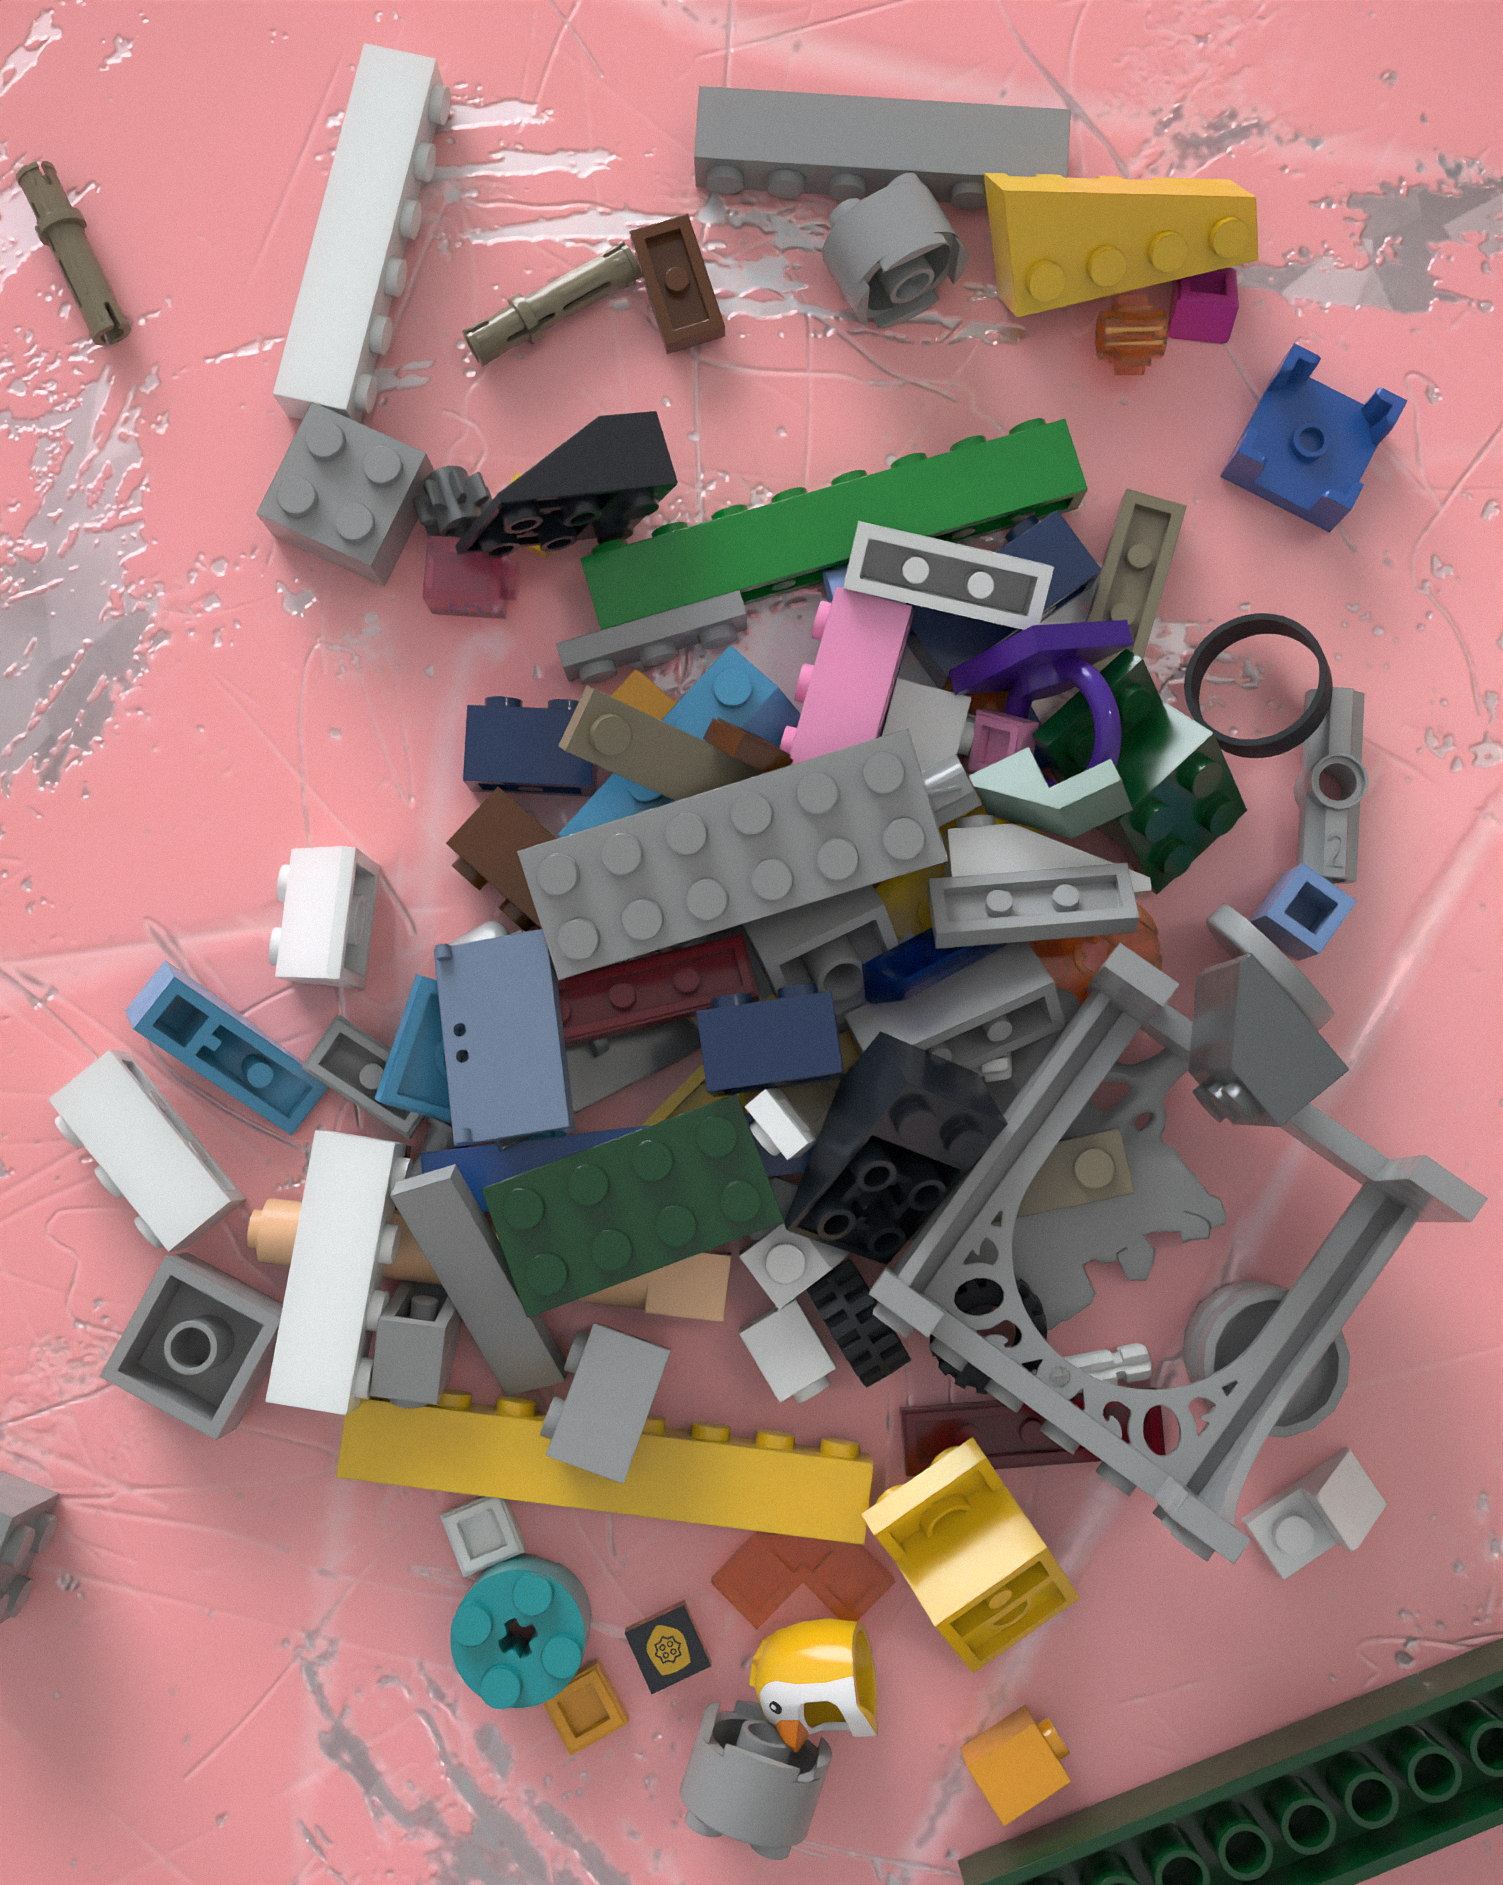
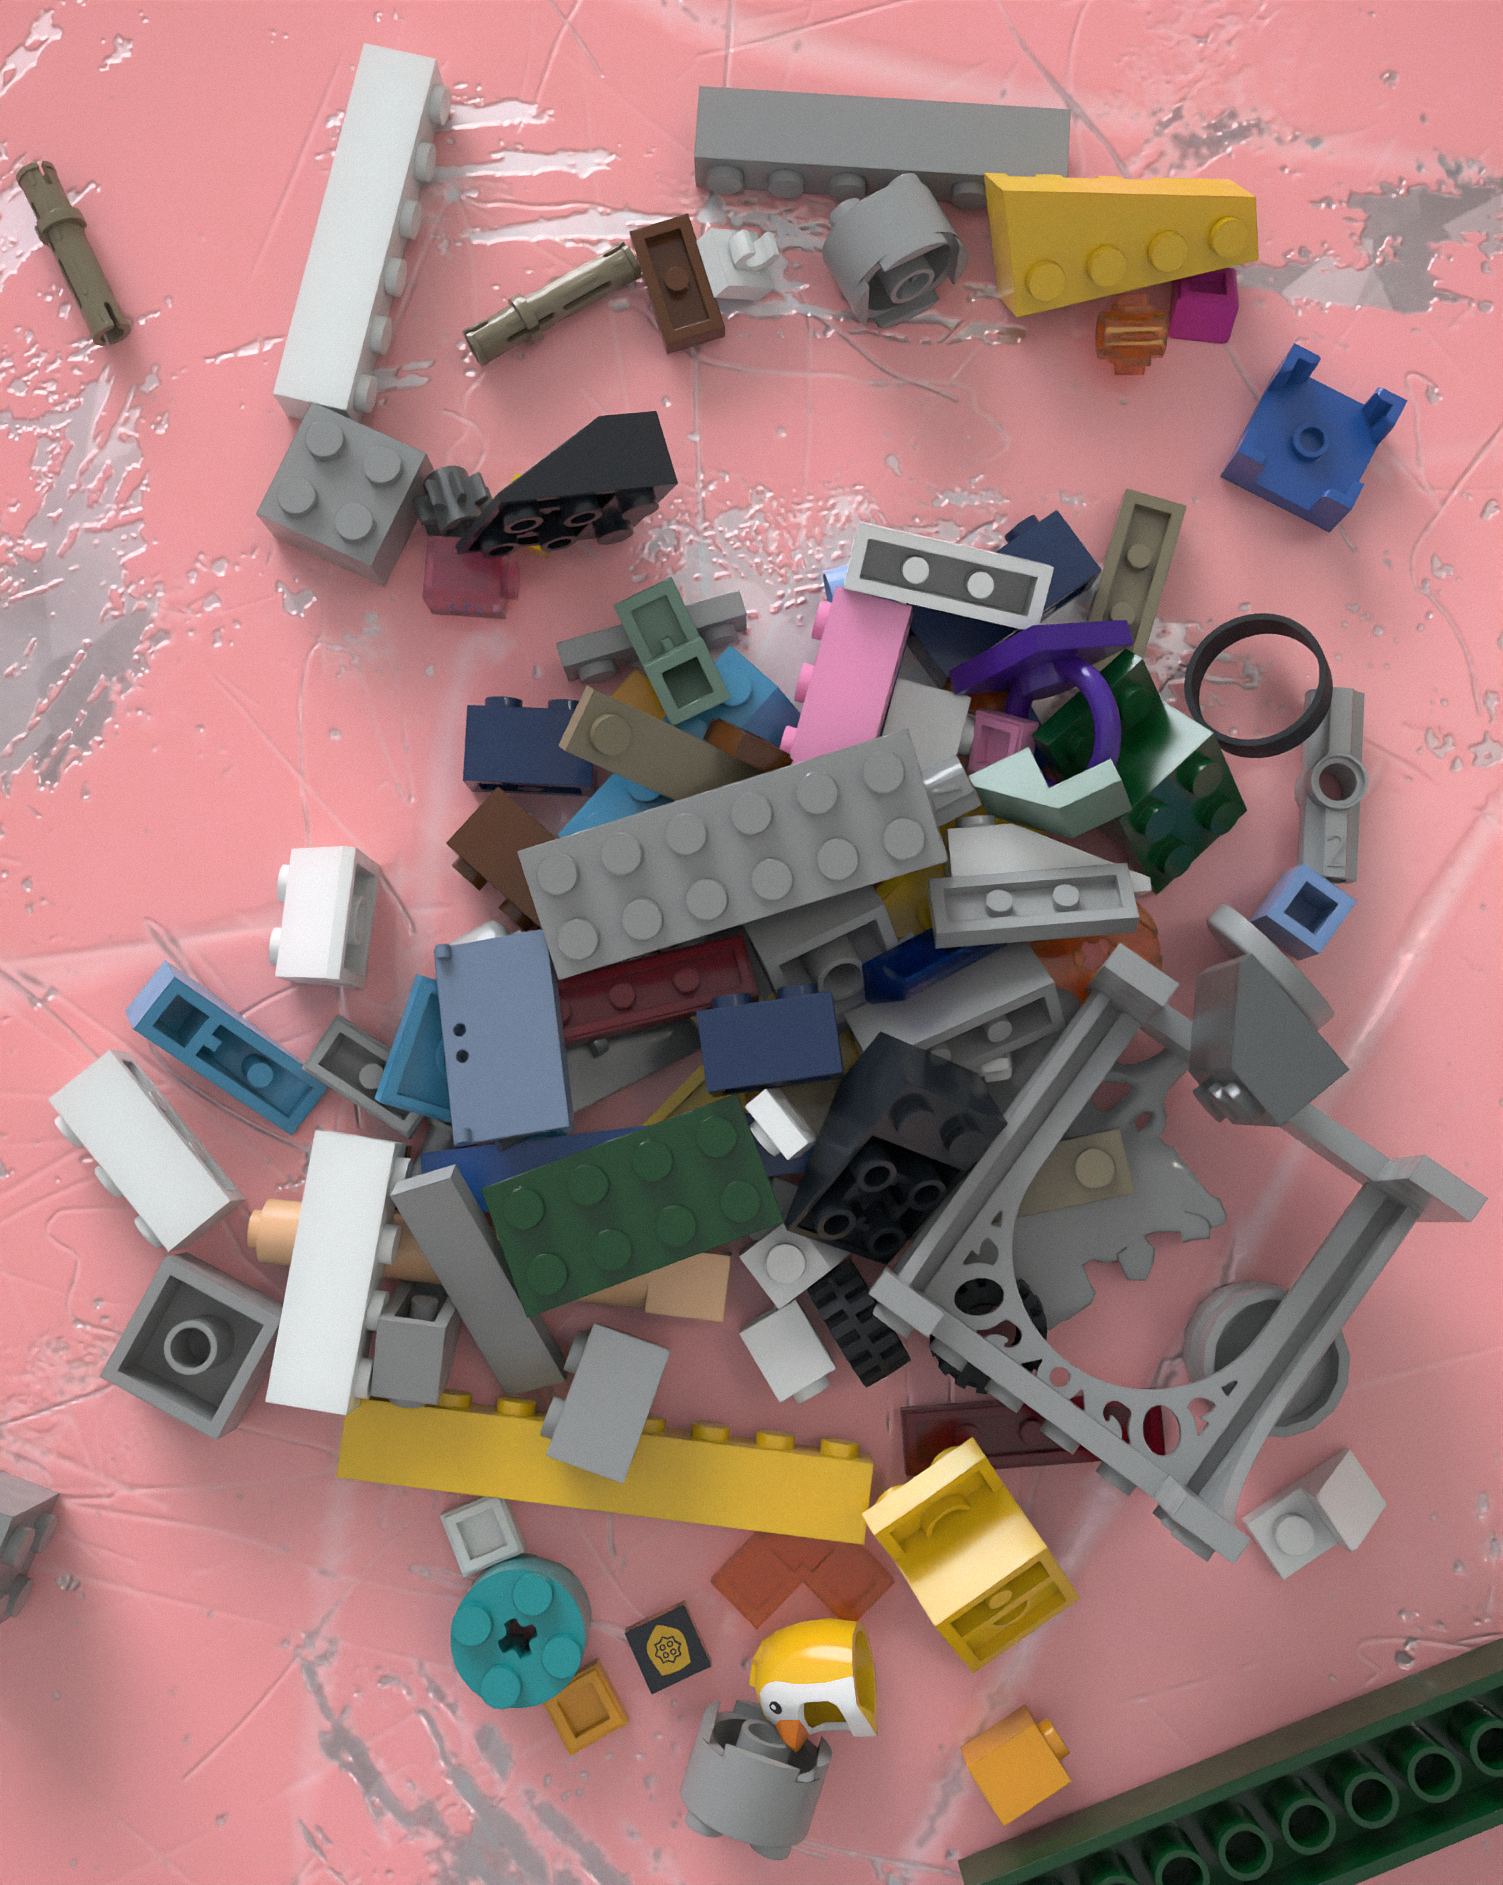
(672, 651): none -> sand green slope
(738, 262): none -> white tile
(802, 533): green brick -> none
(1128, 1363): white axle -> none

